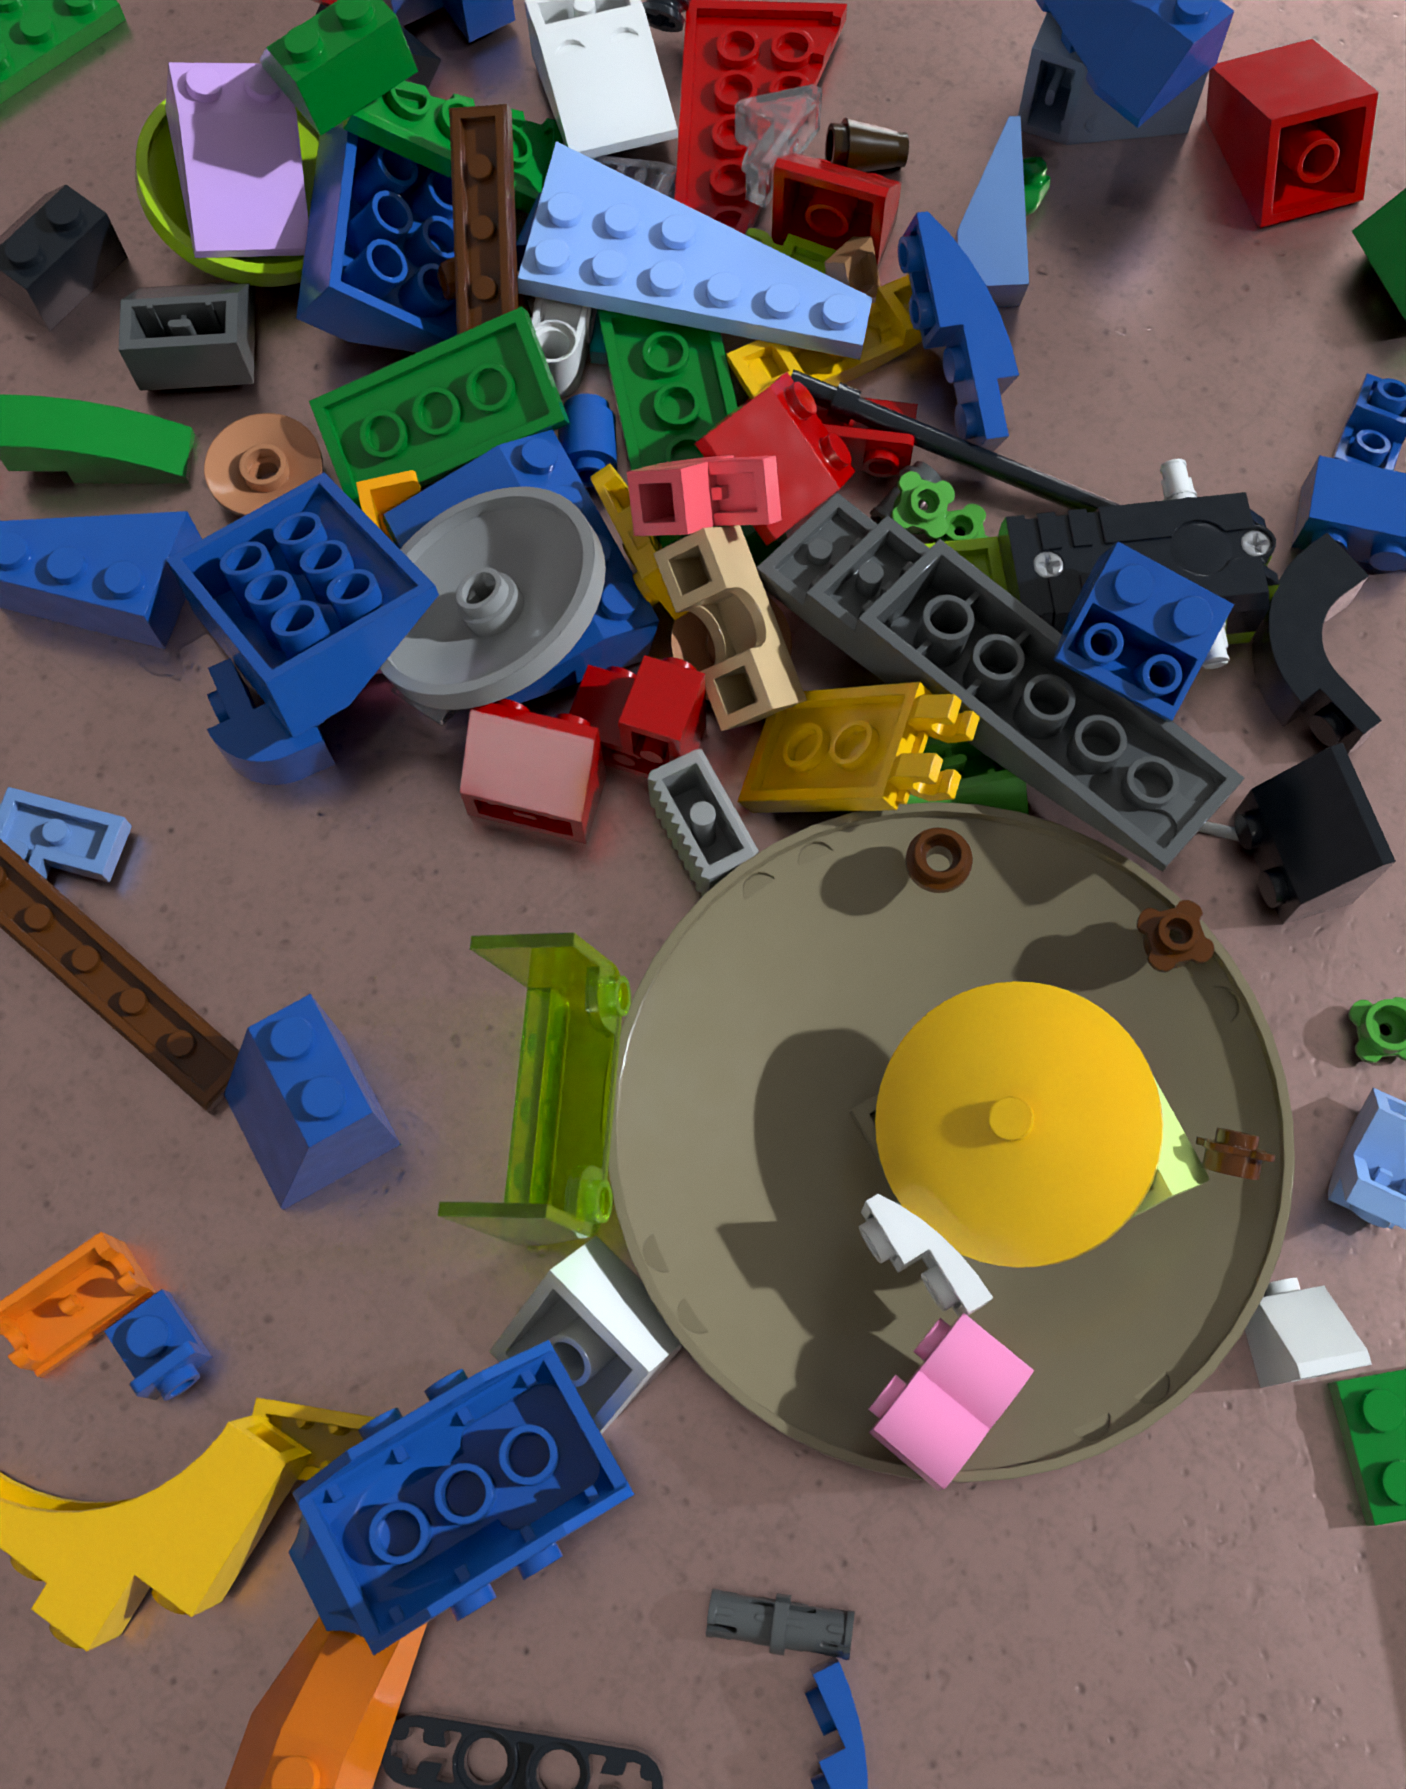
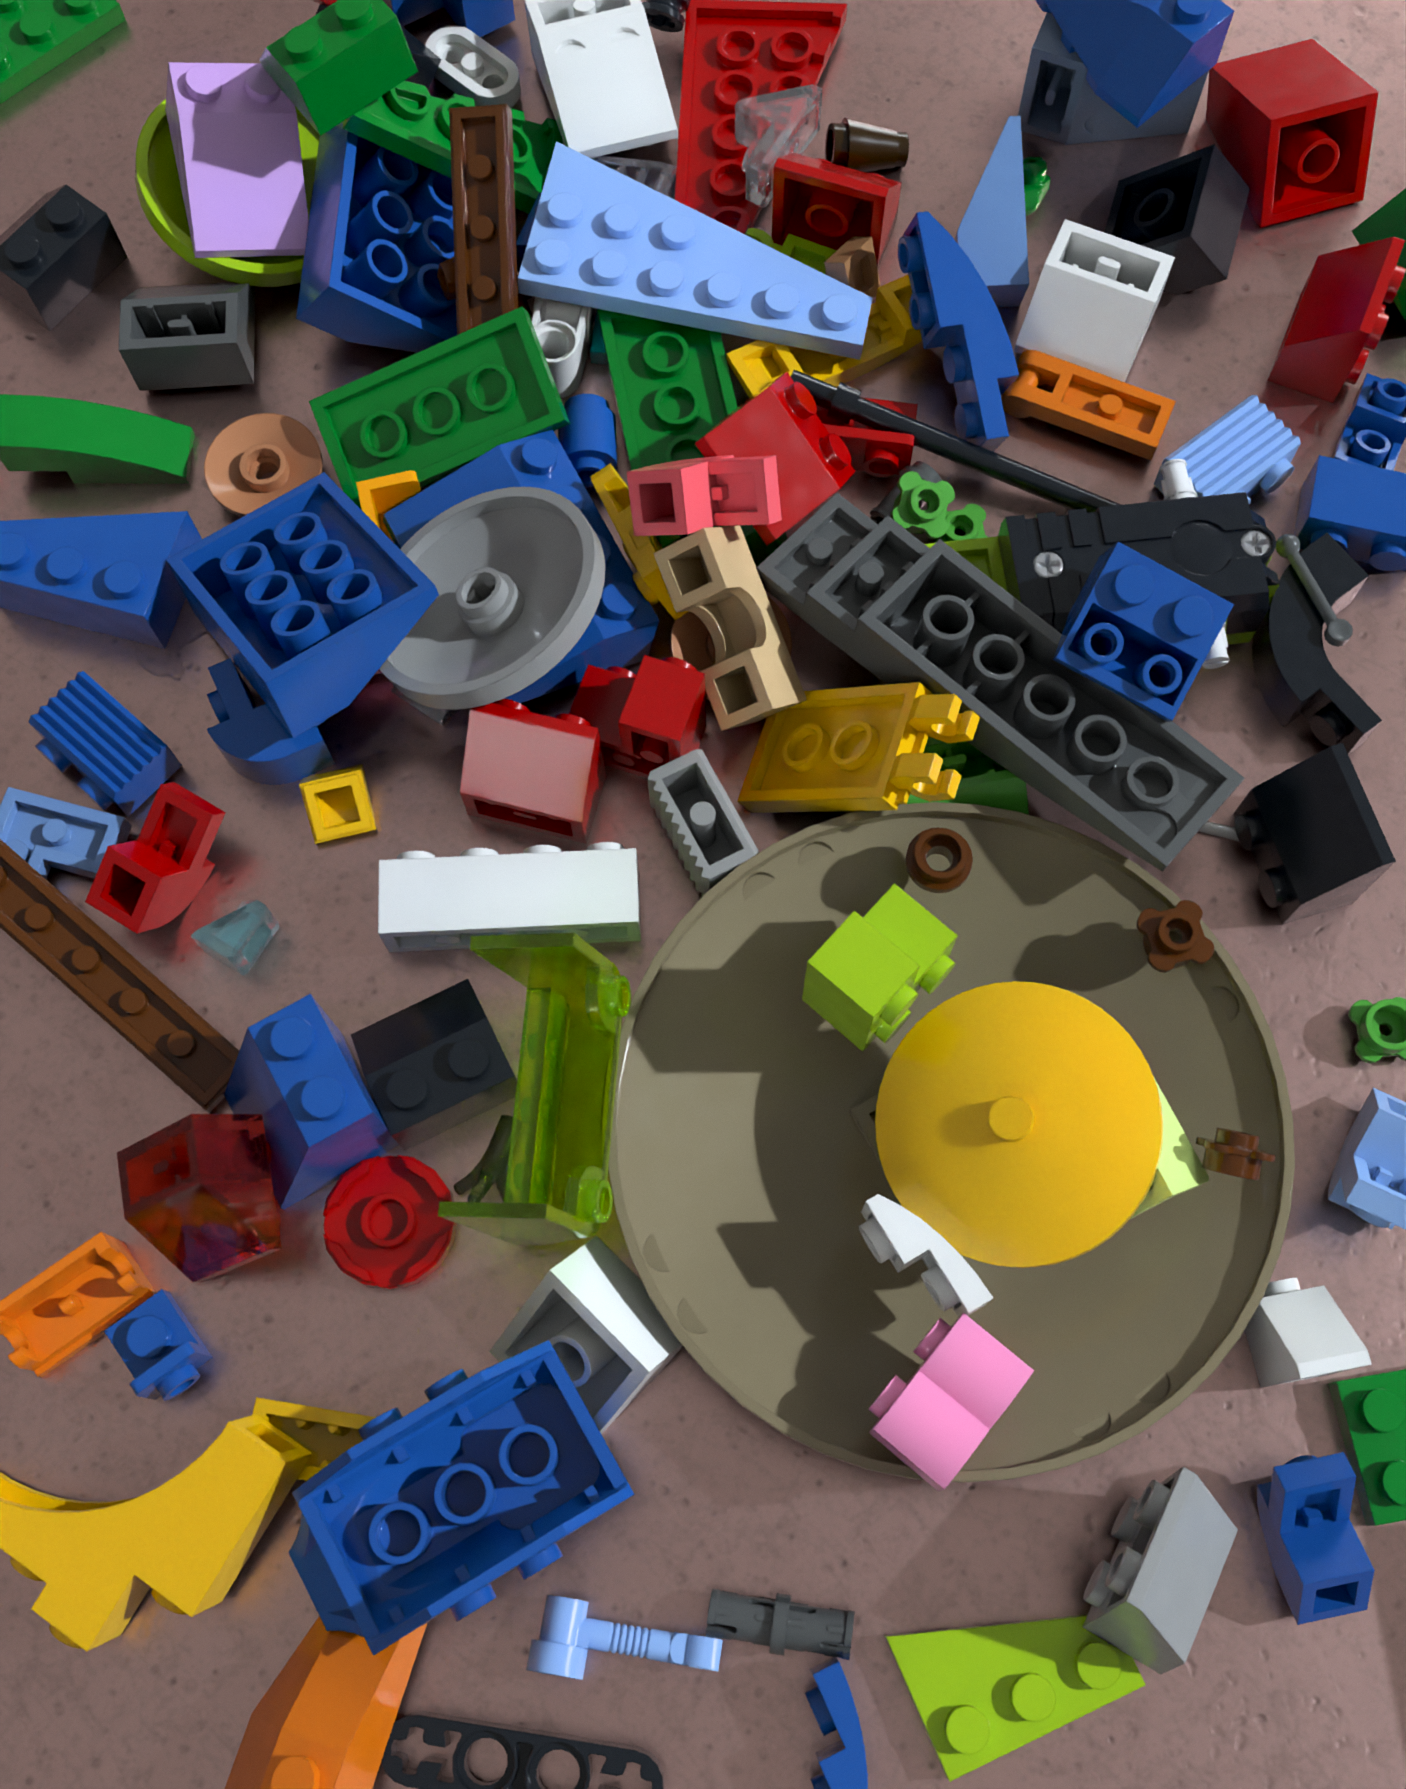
(104, 743): none -> blue brick
(164, 869): none -> red brick
(203, 1193): none -> clear red slope
(238, 936): none -> clear light blue slope
(338, 803): none -> yellow slope
(386, 1222): none -> red tile
(434, 1065): none -> black slope
(446, 900): none -> white brick
(481, 70): none -> white plate
(491, 1167): none -> clear smoke bar
(569, 1635): none -> light blue brick
(875, 967): none -> lime brick
(1007, 1684): none -> lime wing
(1088, 403): none -> orange plate
(1094, 300): none -> white slope
(1161, 1571): none -> light grey slope
(1186, 211): none -> black slope
(1239, 453): none -> light blue brick
(1313, 1539): none -> blue brick
(1337, 630): none -> dark grey hinge
(1338, 317): none -> red slope

